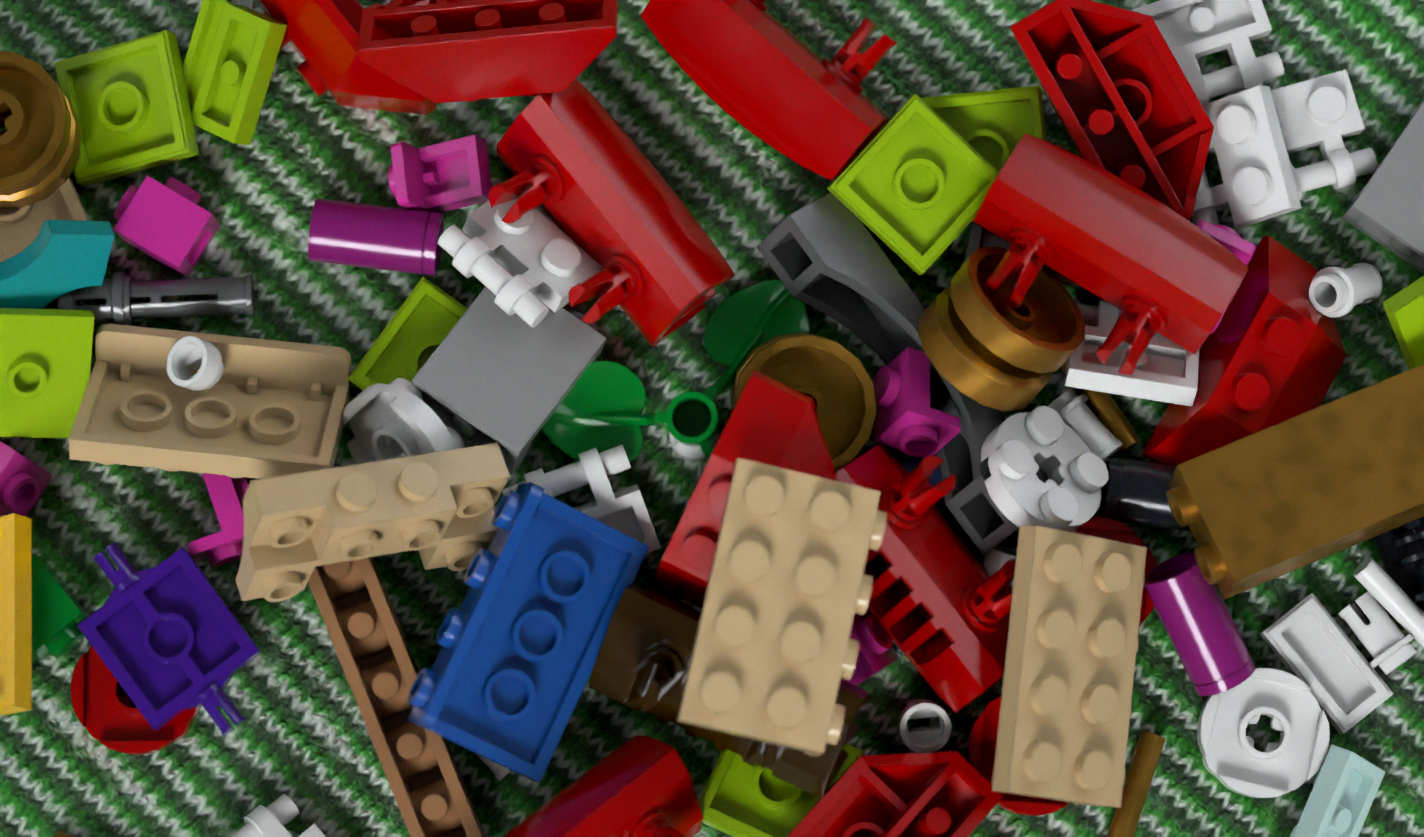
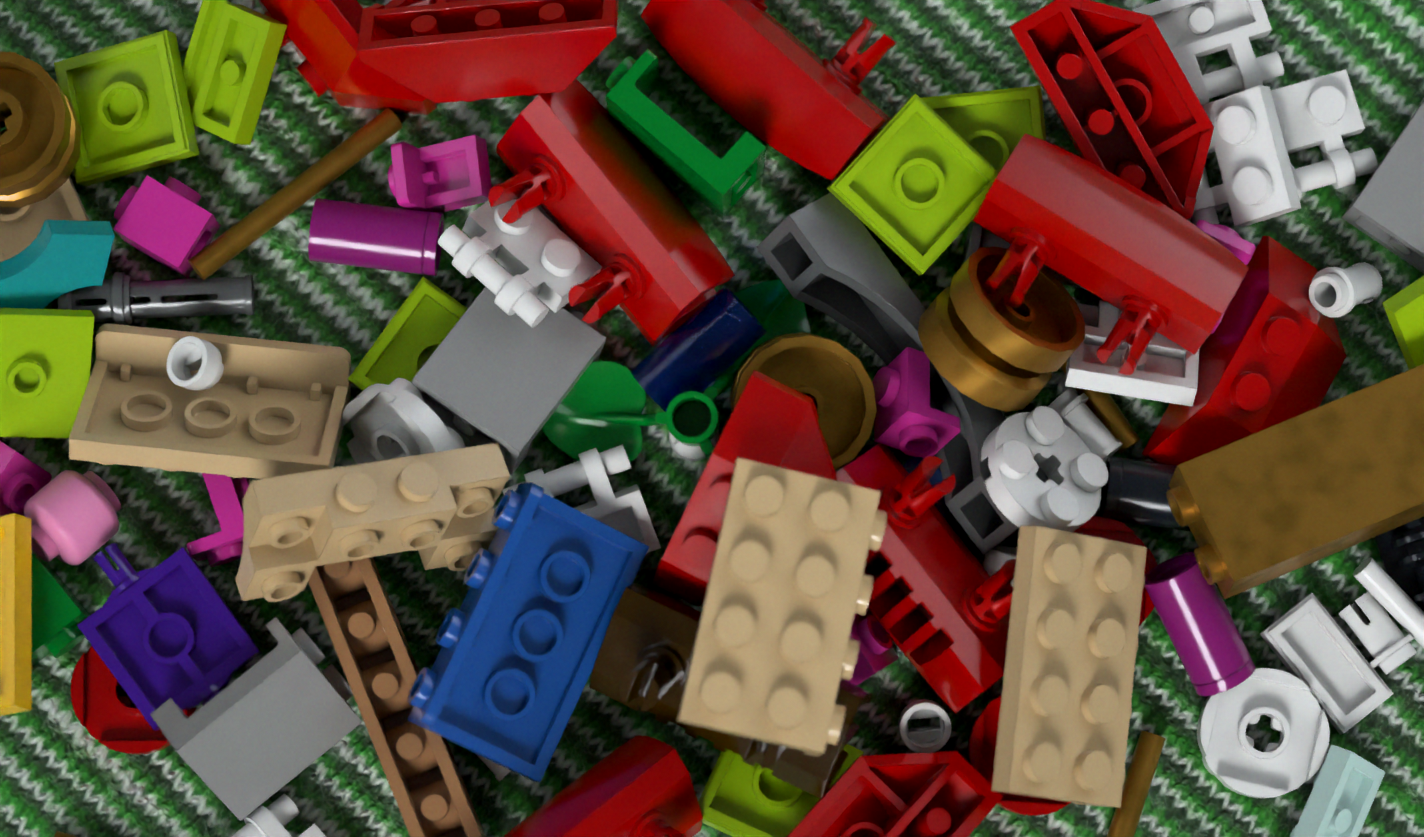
(72, 517): none -> bright pink head
(263, 723): none -> light grey panel
(295, 193): none -> pearl gold bar
(699, 349): none -> clear blue pin
(710, 179): none -> green panel

